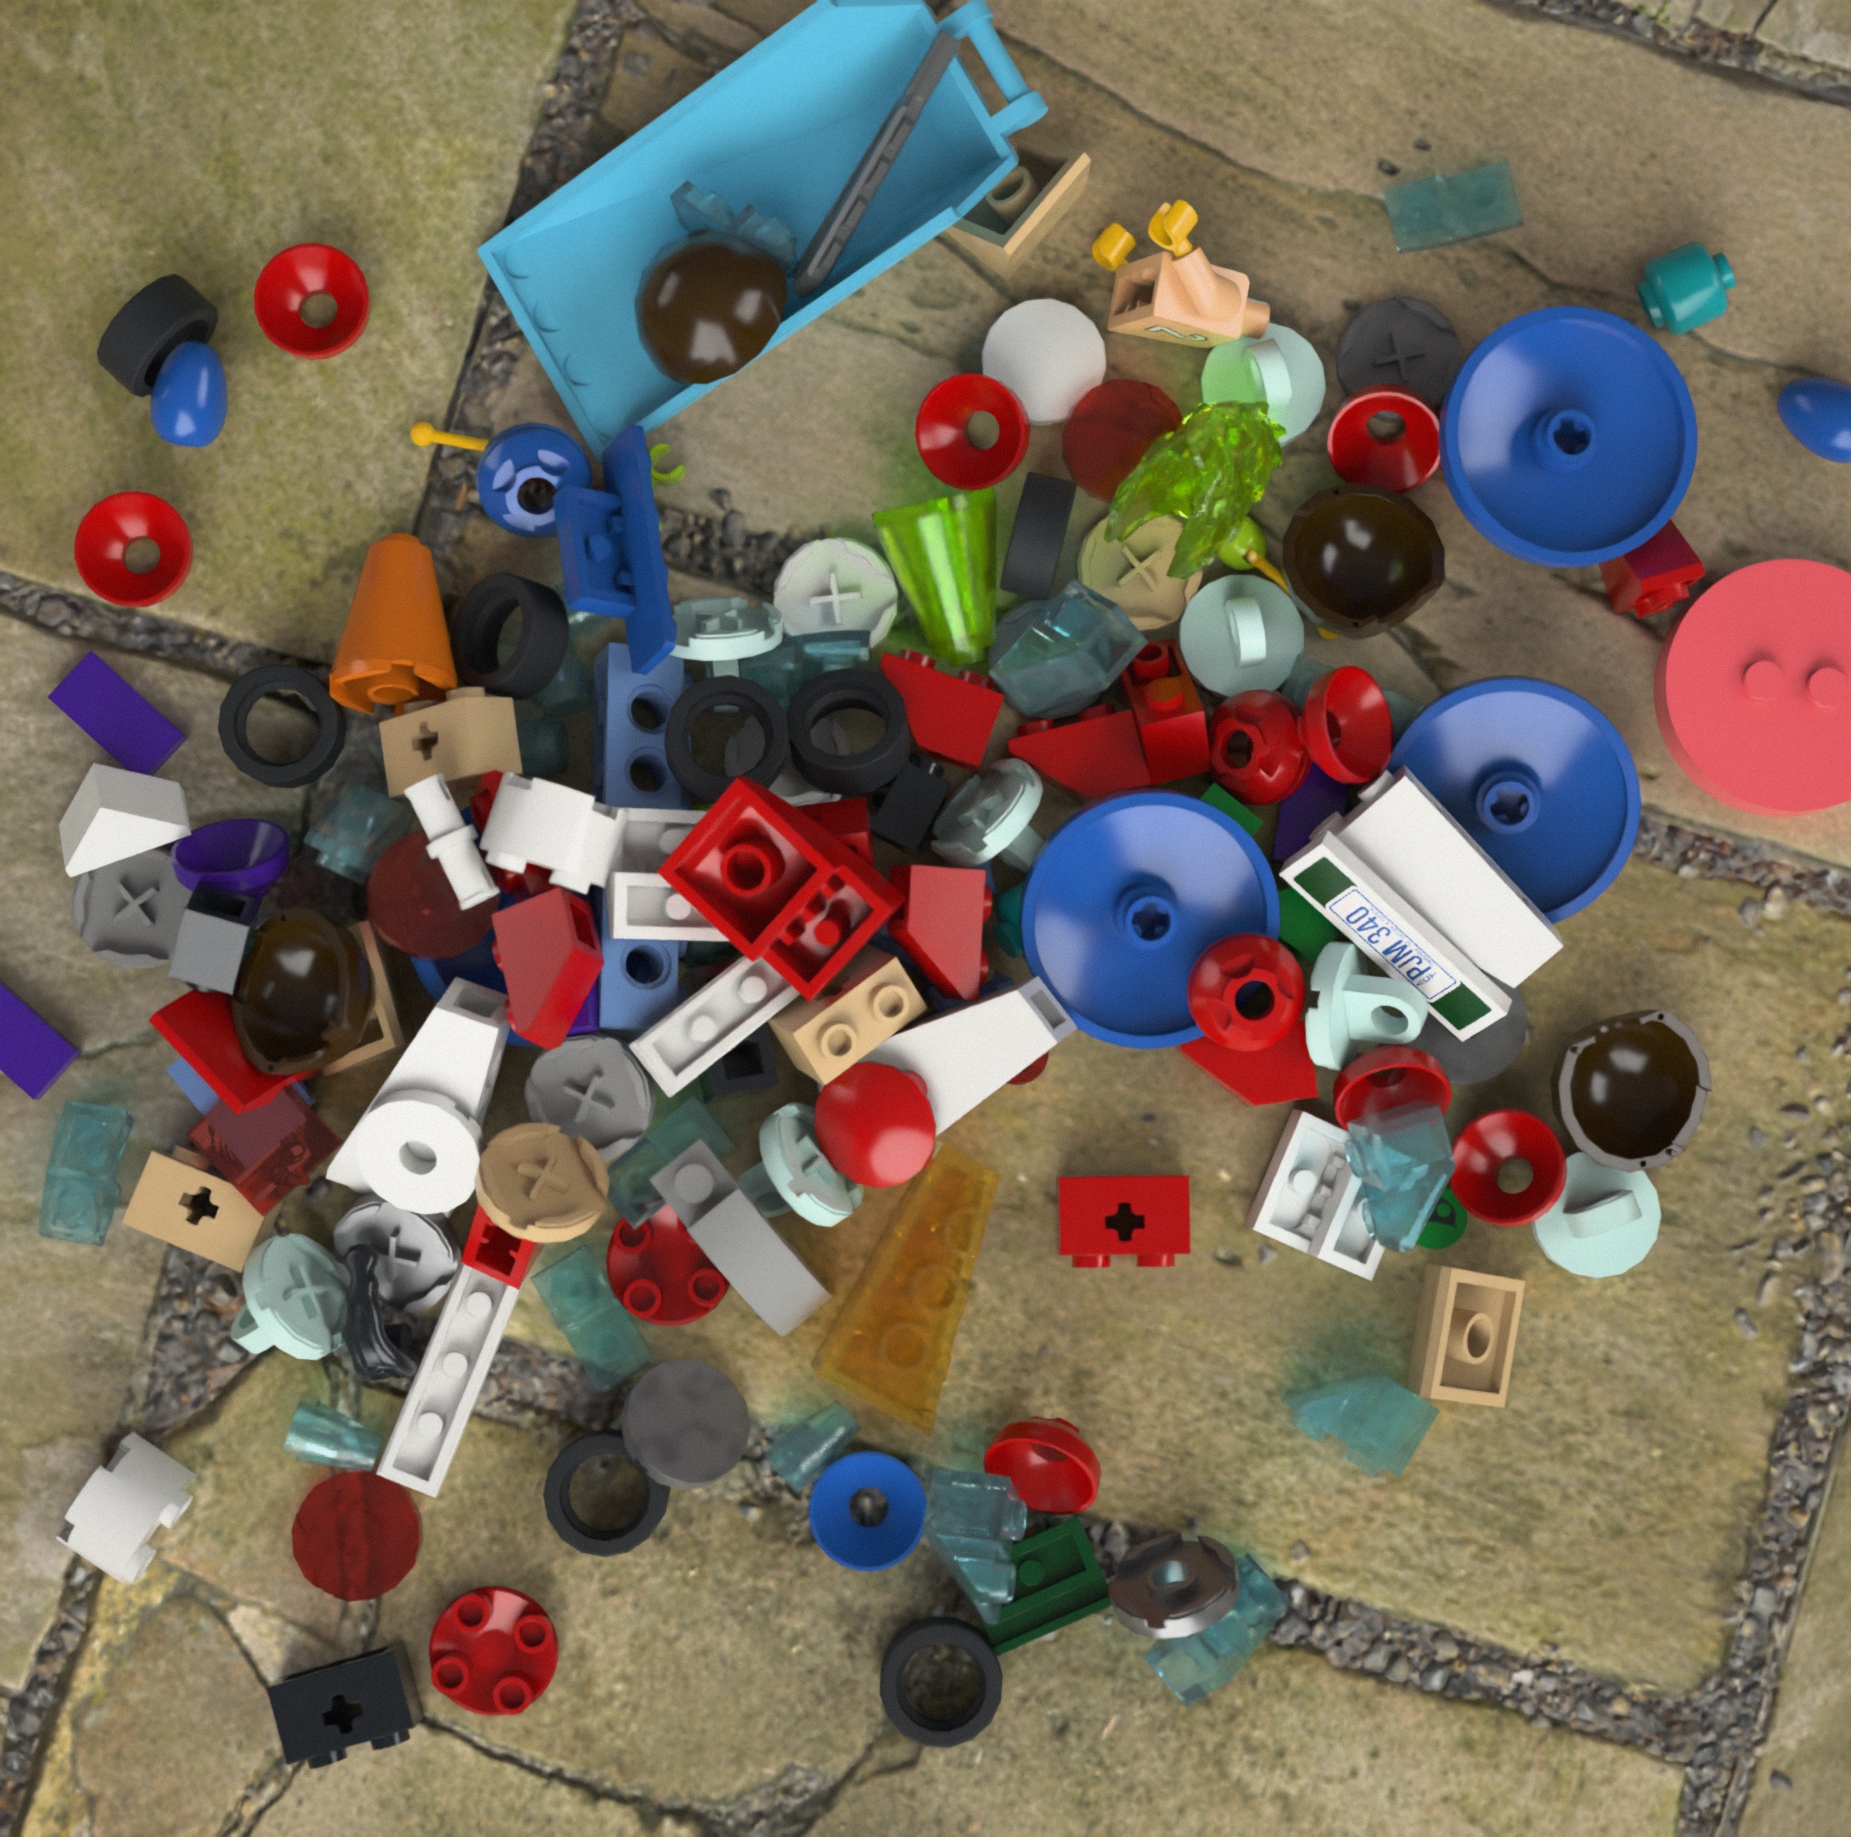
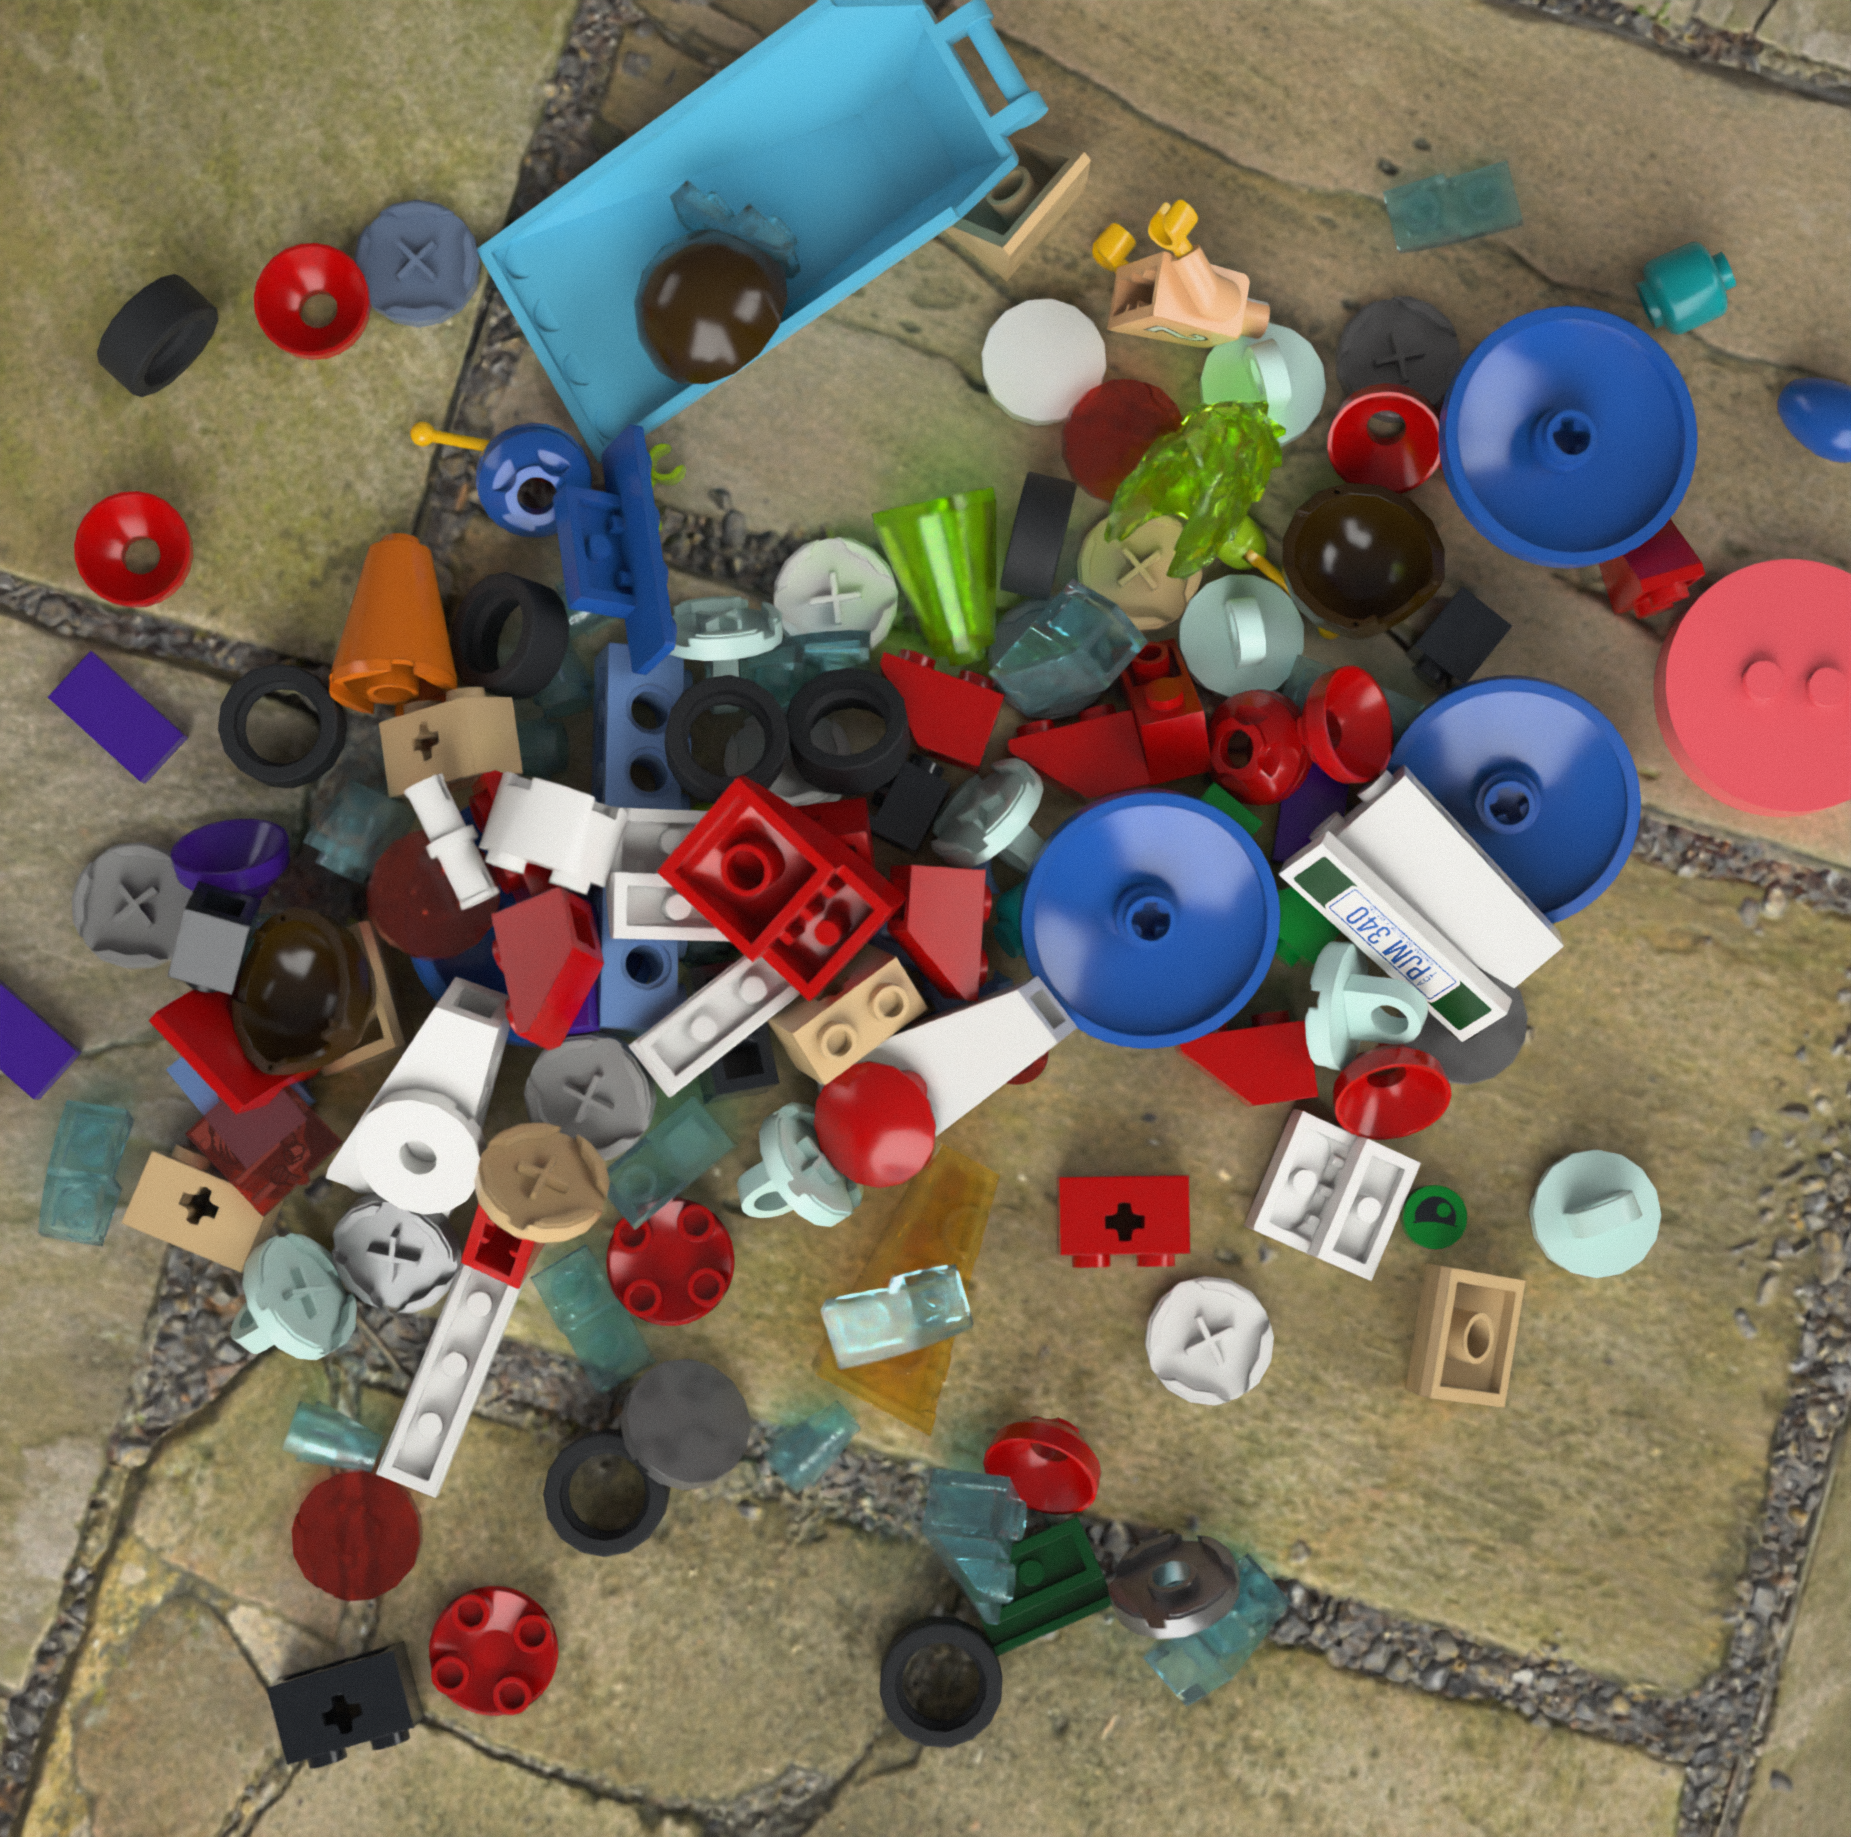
(119, 817): white slope -> none
(125, 1506): white cylinder -> none
(190, 396): blue animal -> none
(375, 1348): black piece -> none
(418, 263): none -> sand blue tile
(741, 1239): light grey arch -> none
(861, 1545): blue piece -> none
(872, 169): dark grey sword -> none
(898, 1319): none -> clear light blue slope
(944, 436): red piece -> none
(1209, 1340): none -> white tile
(1228, 966): red piece -> none
(1367, 1413): clear light blue slope -> none
(1403, 1168): clear light blue slope -> none
(1456, 642): none -> black brick
(1487, 1146): red piece -> none
(1631, 1089): dark brown cylinder -> none

